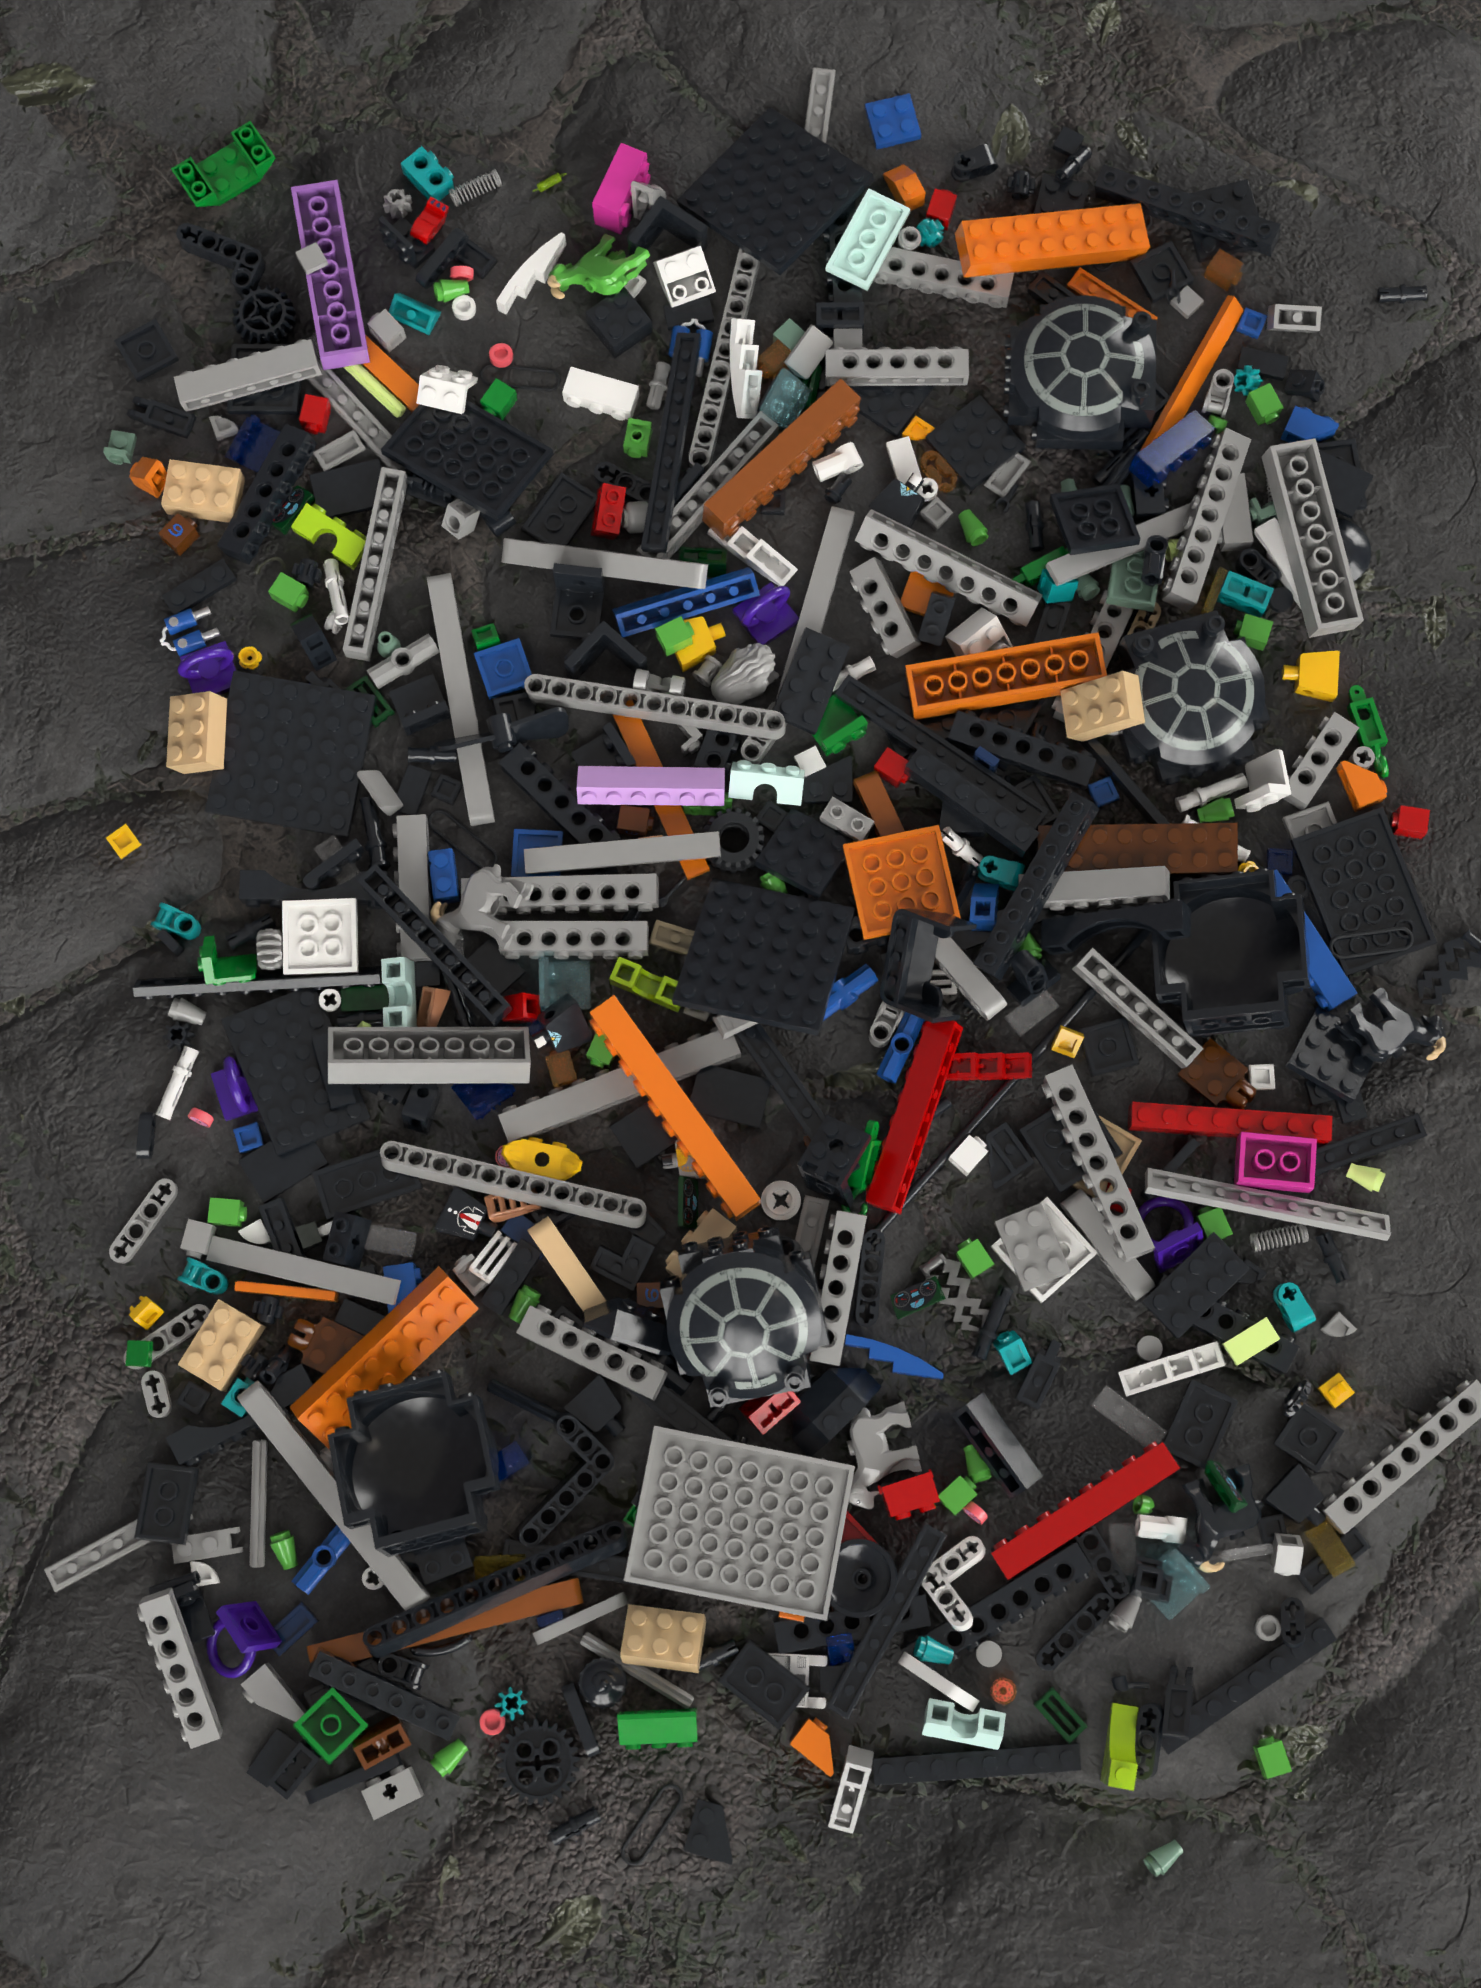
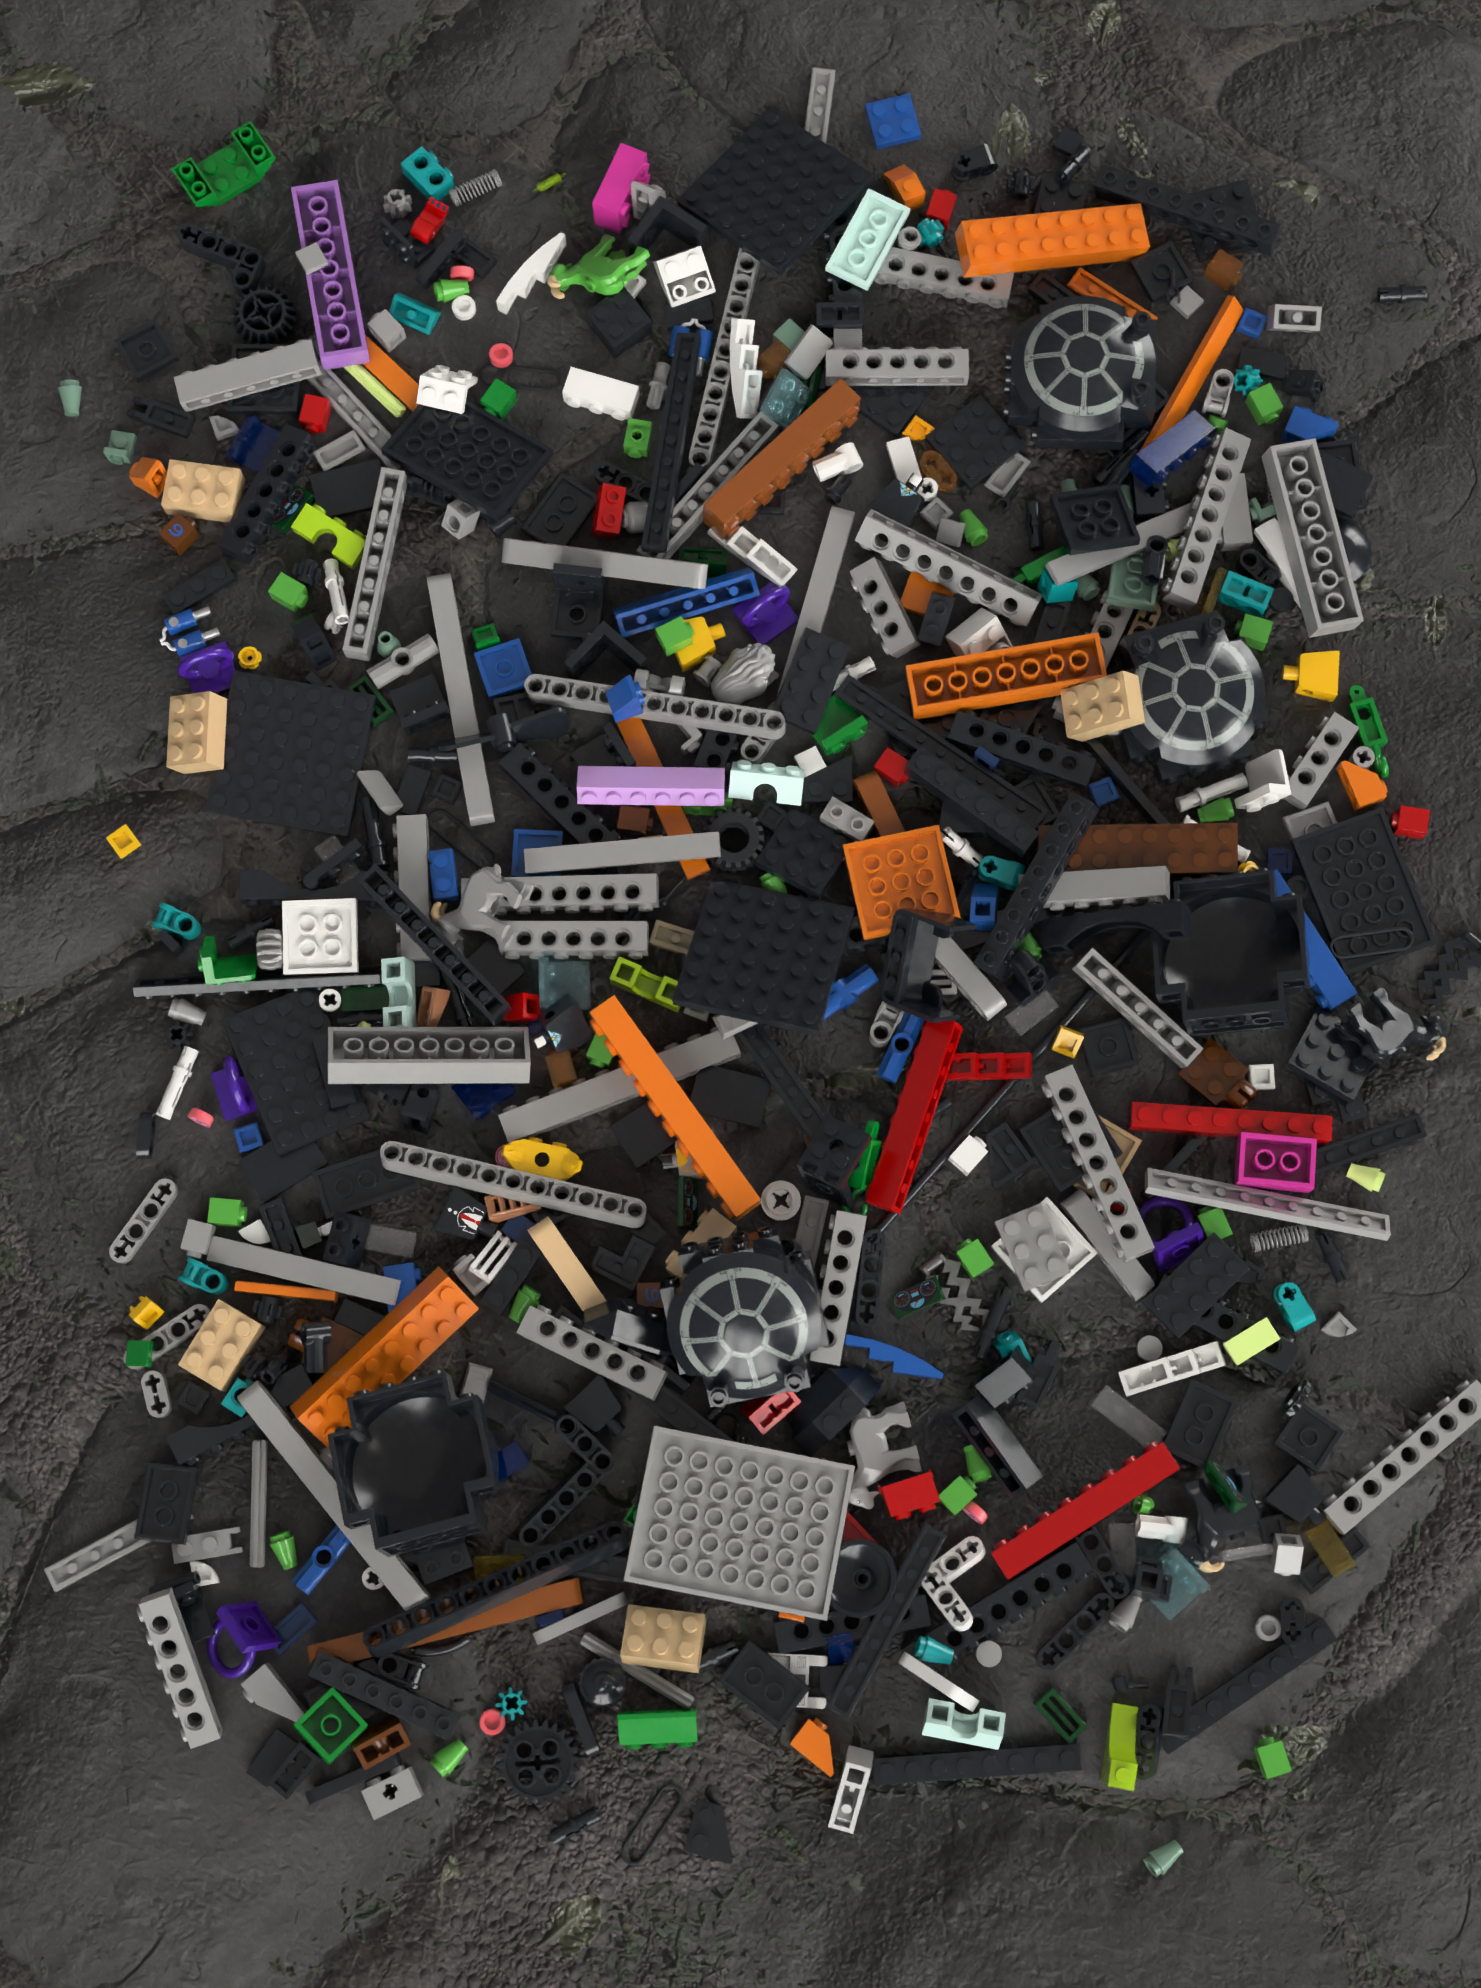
(70, 395): none -> sand green cone
(315, 1338): none -> black piece
(476, 1380): none -> light grey tile
(625, 699): none -> blue slope
(950, 532): none -> light grey tile
(1003, 1691): clear orange tile -> none
(1006, 1378): none -> brick
(1336, 1390): yellow tile -> none

